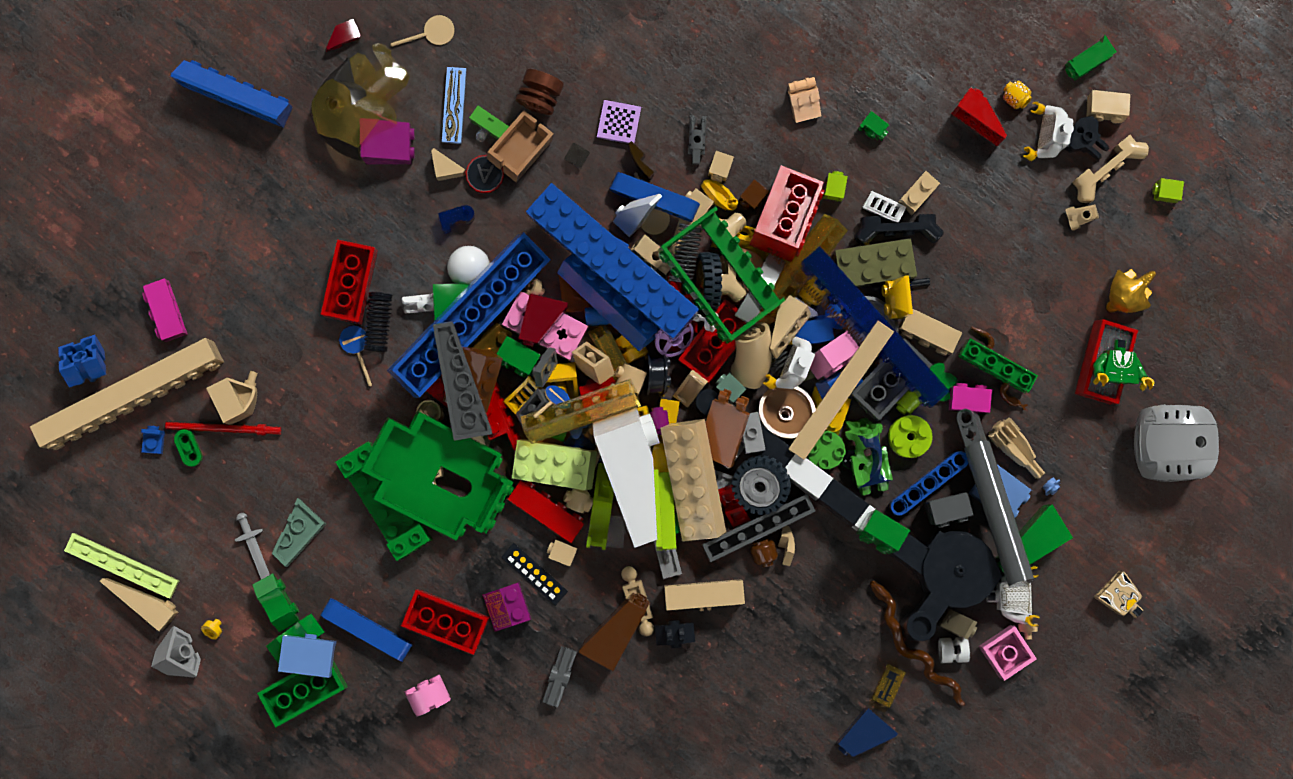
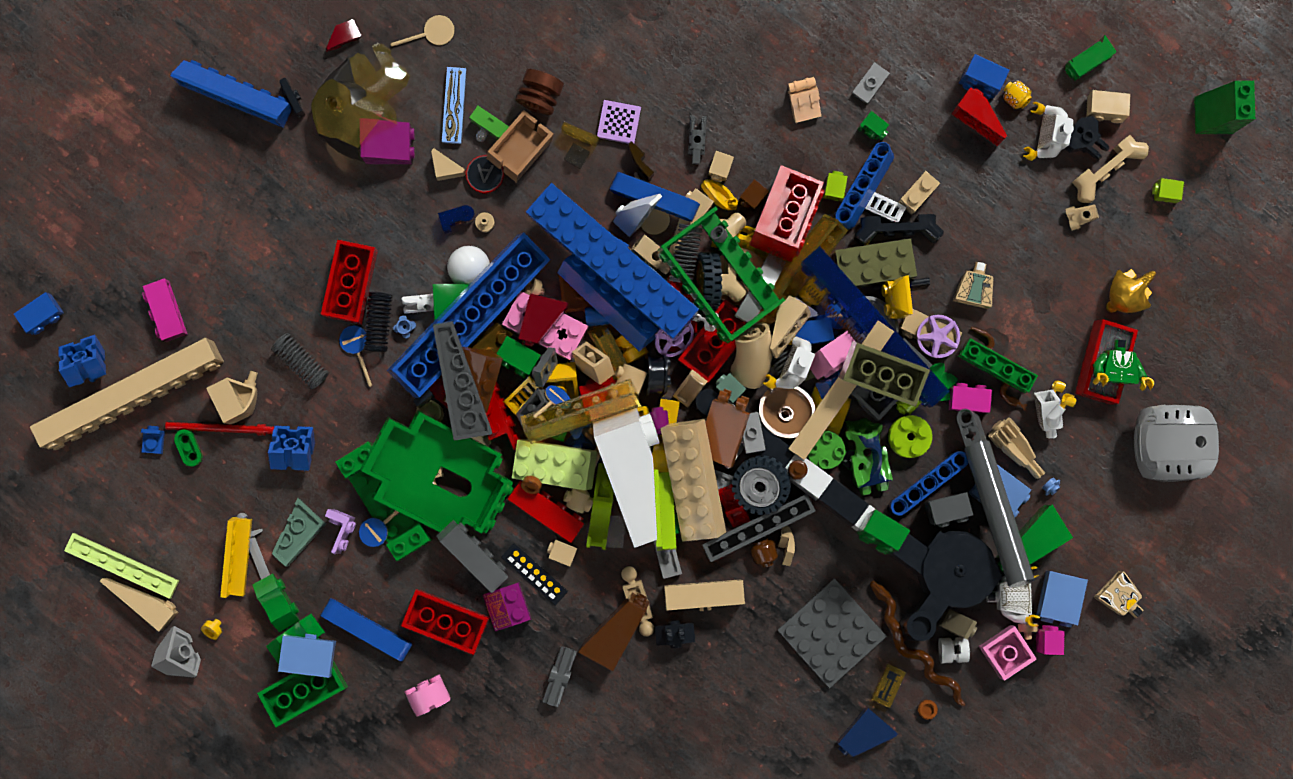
(39, 314): none -> blue brick
(236, 557): none -> yellow fence
(291, 448): none -> blue brick
(293, 97): none -> black plate
(309, 365): none -> dark grey piece
(348, 526): none -> lavender bracket
(374, 531): none -> blue piece
(409, 326): none -> medium blue plate
(425, 398): none -> black tile
(472, 556): none -> dark grey brick
(485, 226): none -> tan tile
(531, 484): none -> dark orange tile
(580, 134): none -> clear yellow tile
(721, 231): none -> dark grey hinge
(797, 470): none -> reddish brown piece
(831, 633): none -> dark grey plate
(865, 176): none -> blue beam
(870, 83): none -> light grey plate
(884, 373): none -> olive brick
(927, 709): none -> dark orange tile
(938, 336): none -> lavender wheel
(975, 288): none -> torso
(984, 76): none -> blue brick
(1050, 640): none -> dark pink brick
(1051, 408): none -> white torso
(1061, 598): none -> medium blue brick
(1225, 108): none -> green slope

